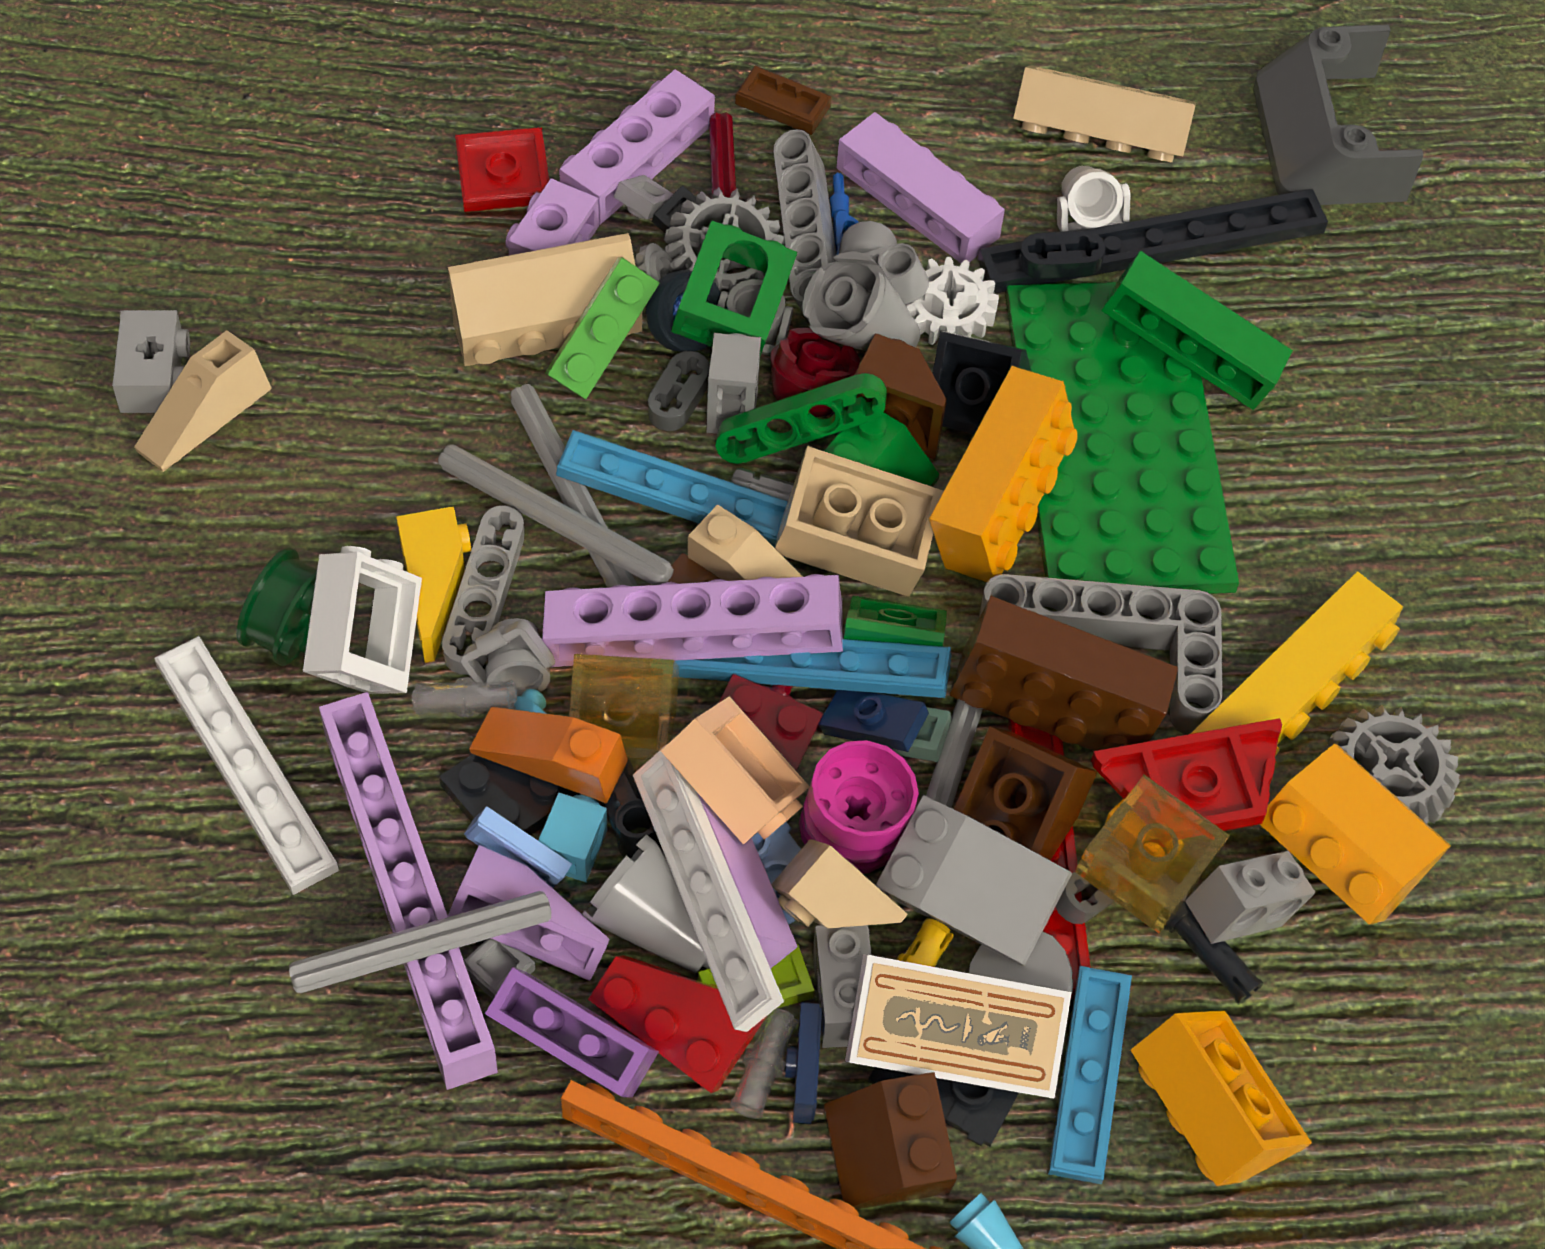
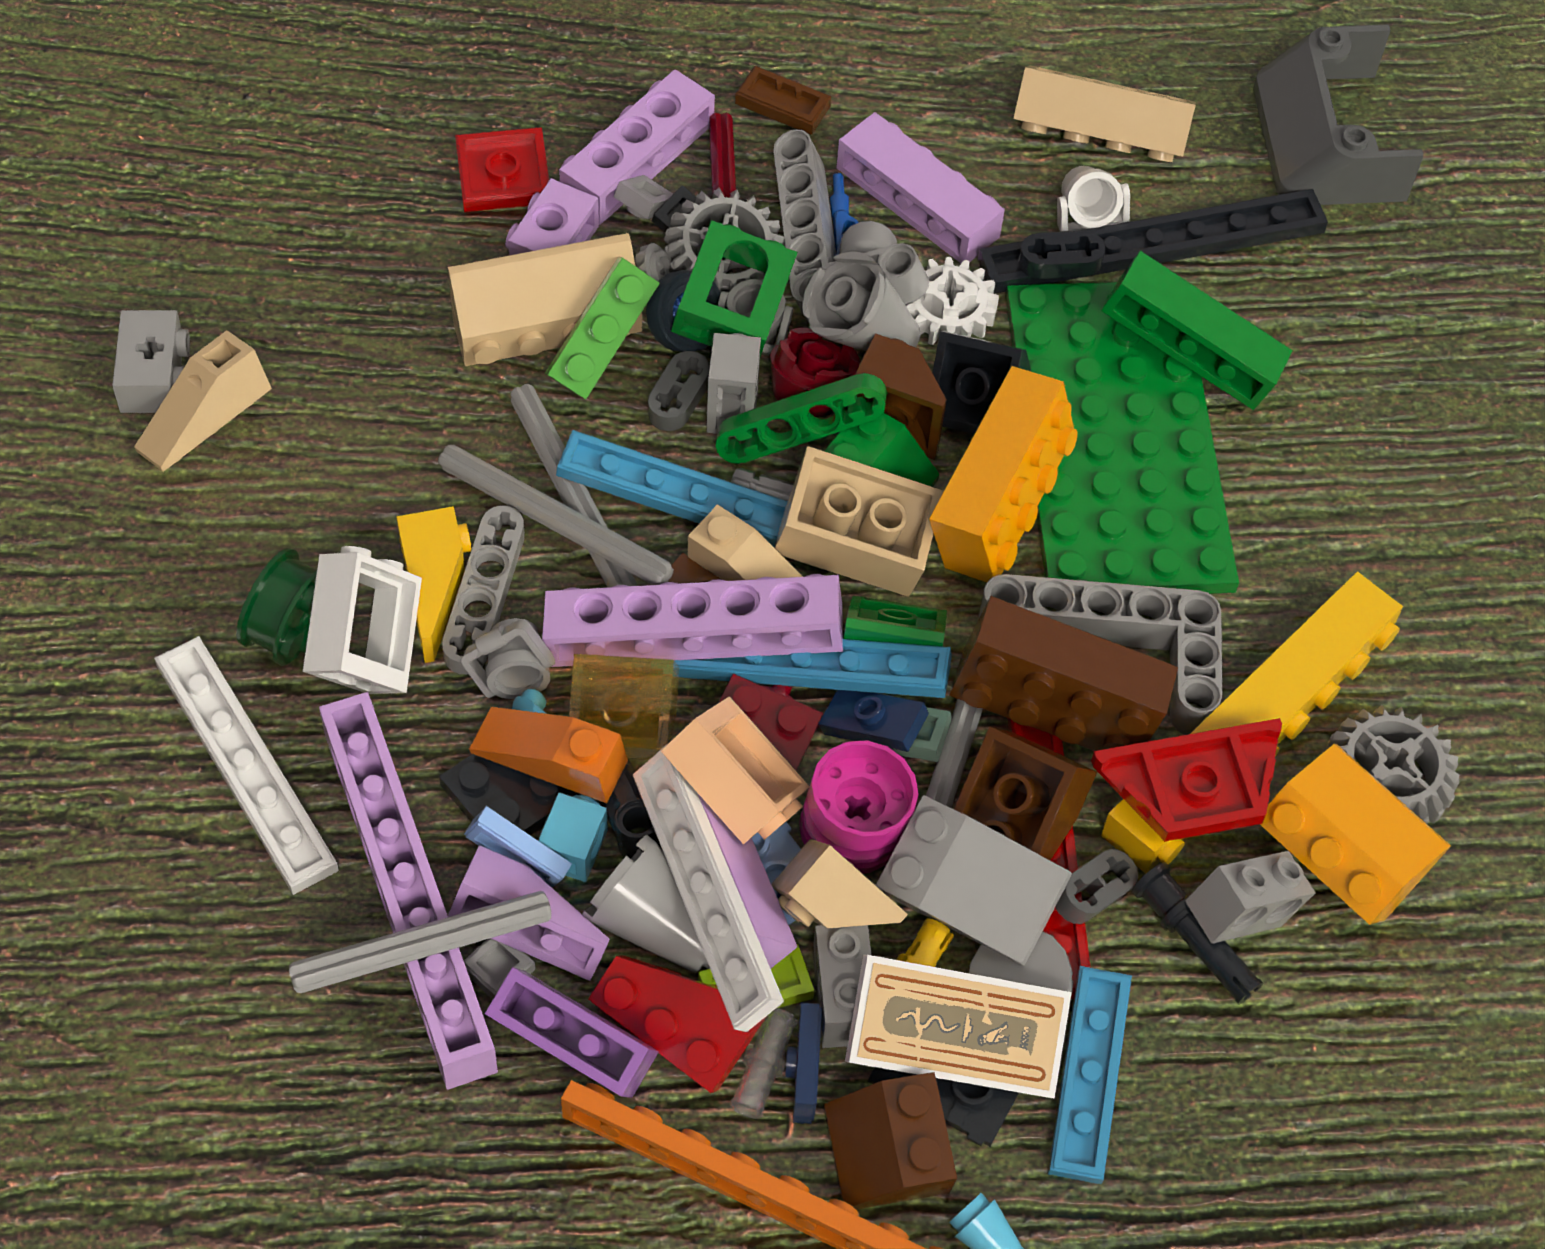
(463, 697): clear pin -> none
(1151, 853): clear yellow slope -> none
(1218, 1096): light orange slope -> none

